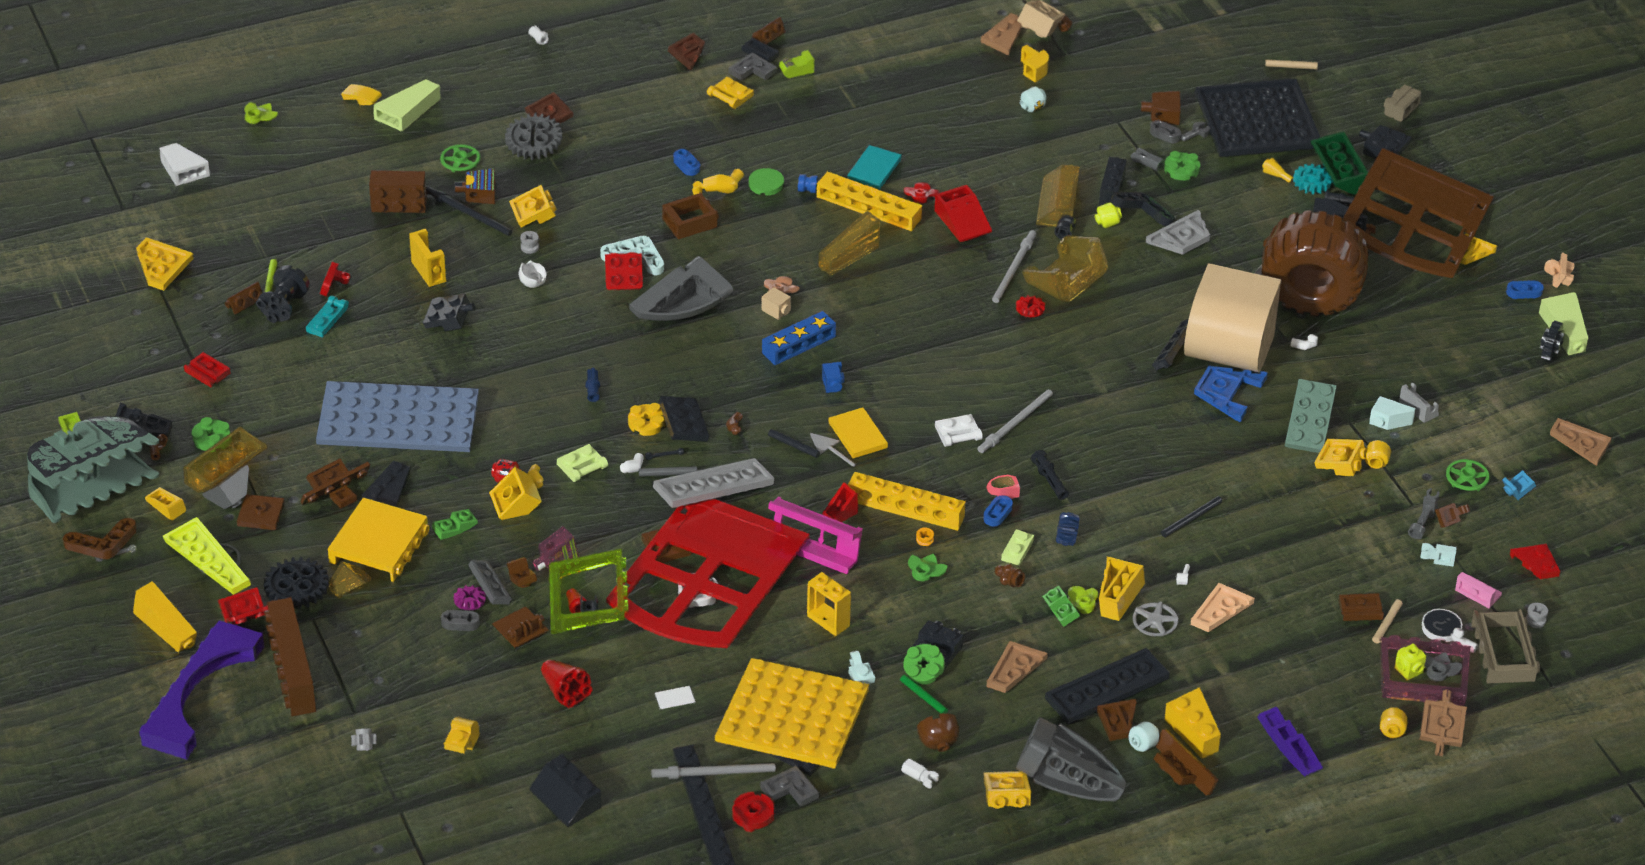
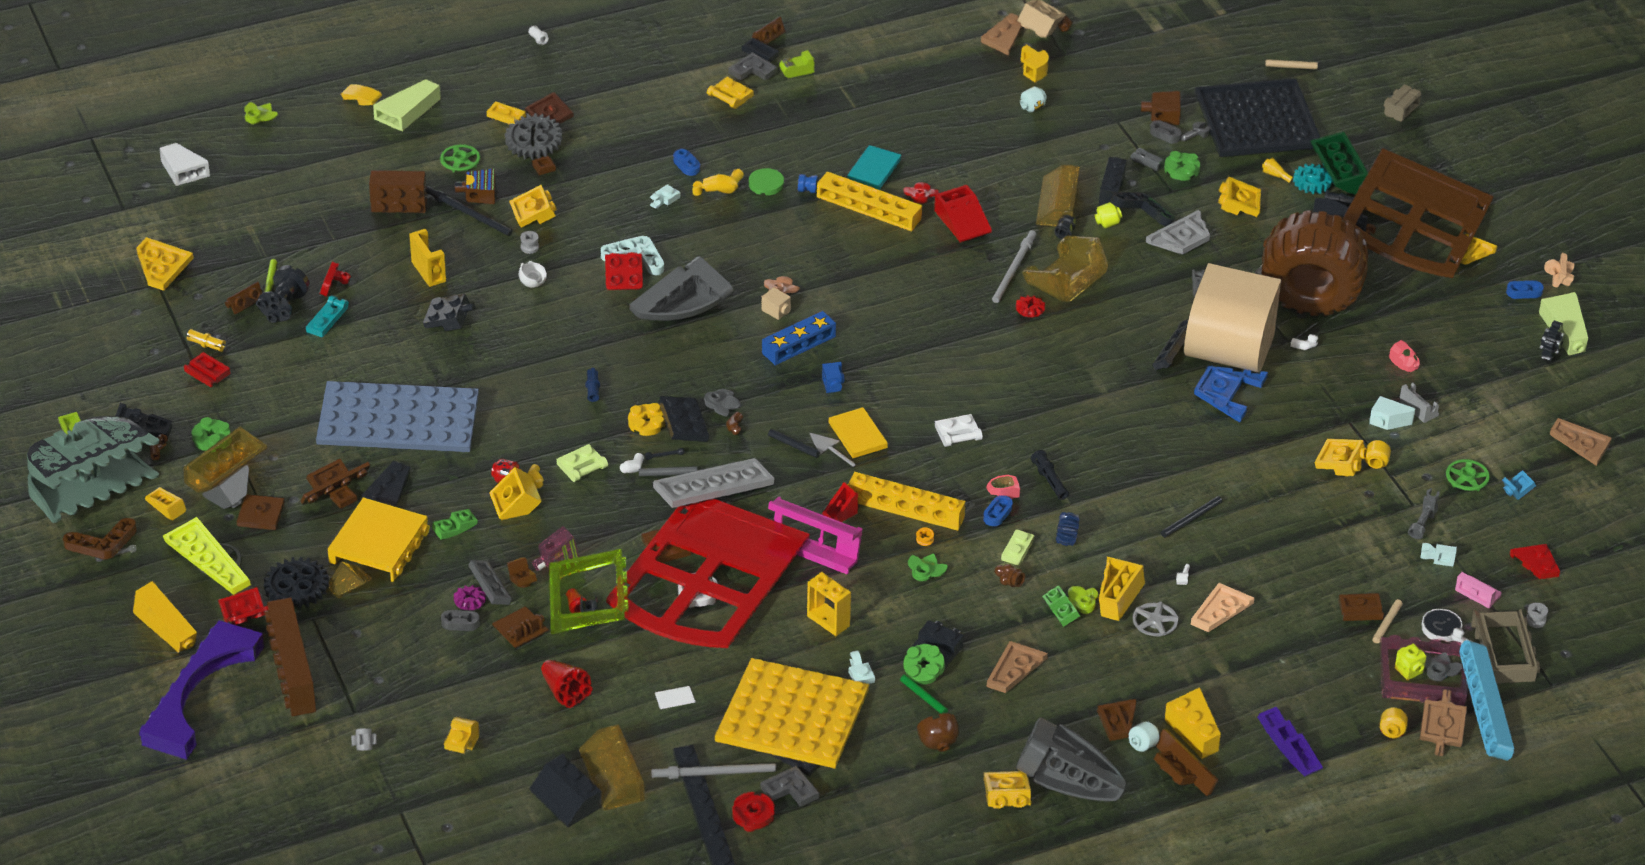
(206, 340): none -> yellow pin
(505, 113): none -> yellow plate
(543, 165): none -> reddish brown tile
(612, 768): none -> clear yellow slope
(664, 195): none -> light aqua plate
(687, 50): copper wing -> none
(692, 226): reddish brown window -> none
(722, 401): none -> dark grey plate
(851, 244): clear yellow slope -> none
(920, 773): white bar -> none
(993, 439): light grey bar -> none
(1107, 685): black plate -> none
(1196, 279): none -> dark grey bar
(1239, 196): none -> yellow plate
(1310, 416): sand green plate -> none
(1384, 138): black plate -> none
(1404, 357): none -> coral rock
(1450, 514): reddish brown plate -> none
(1486, 700): none -> medium azure beam

